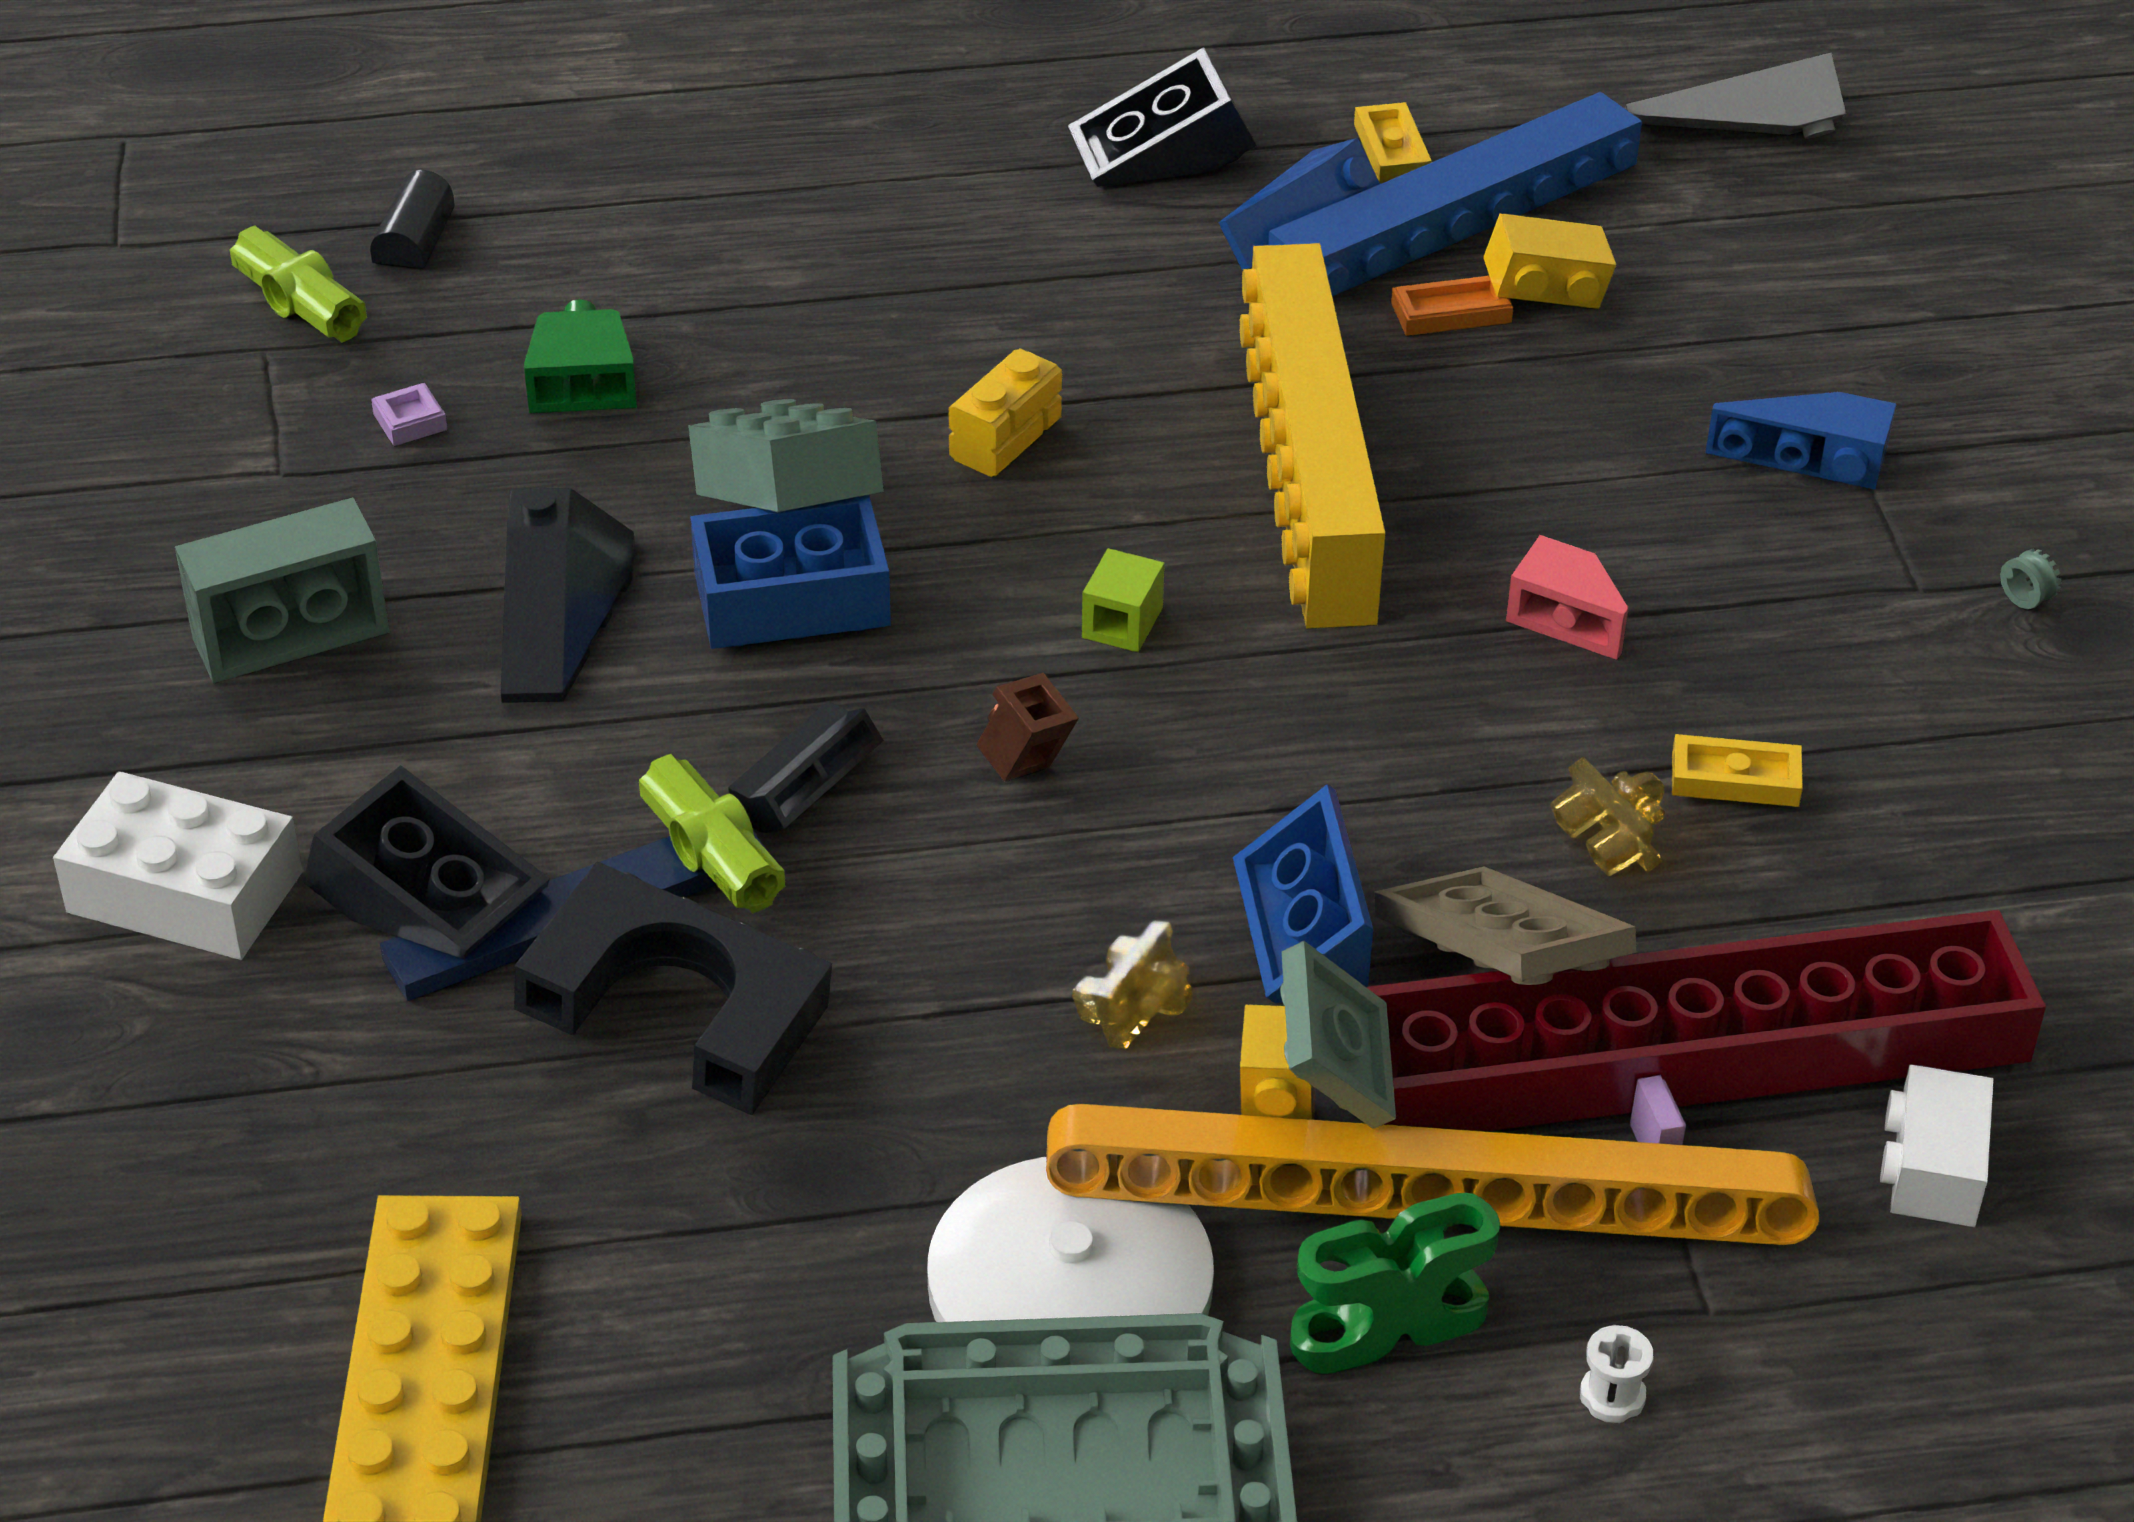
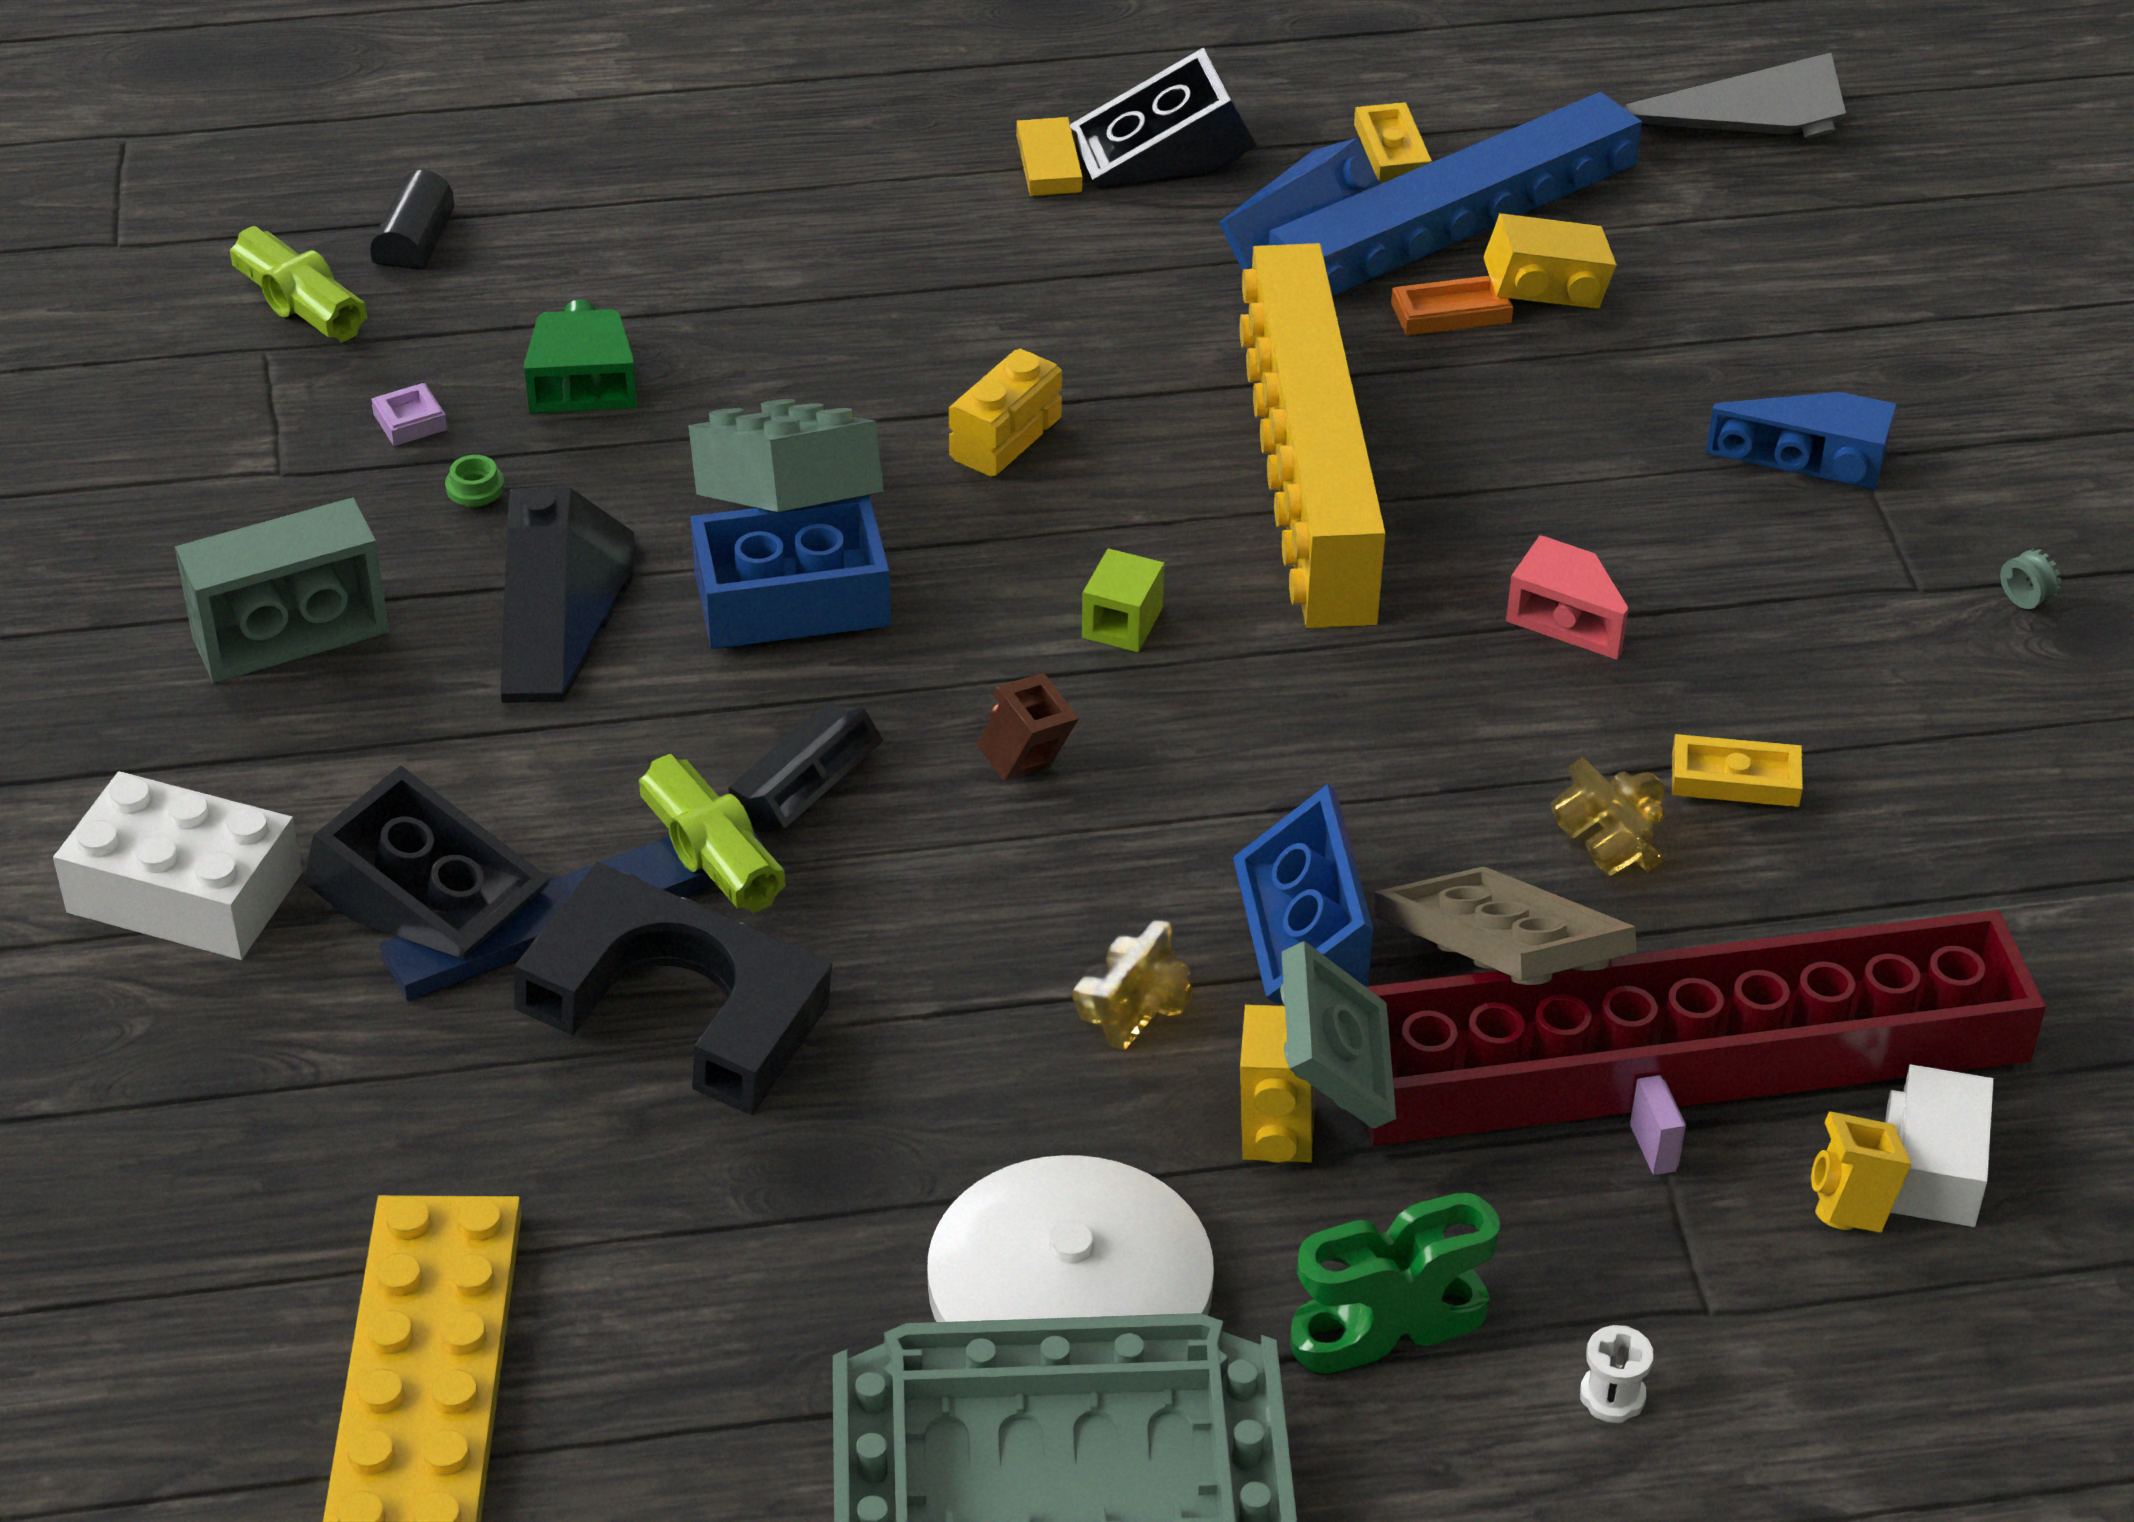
(474, 481): none -> bright green plate
(1049, 156): none -> yellow tile
(1396, 1163): light orange beam -> none
(1859, 1173): none -> yellow brick

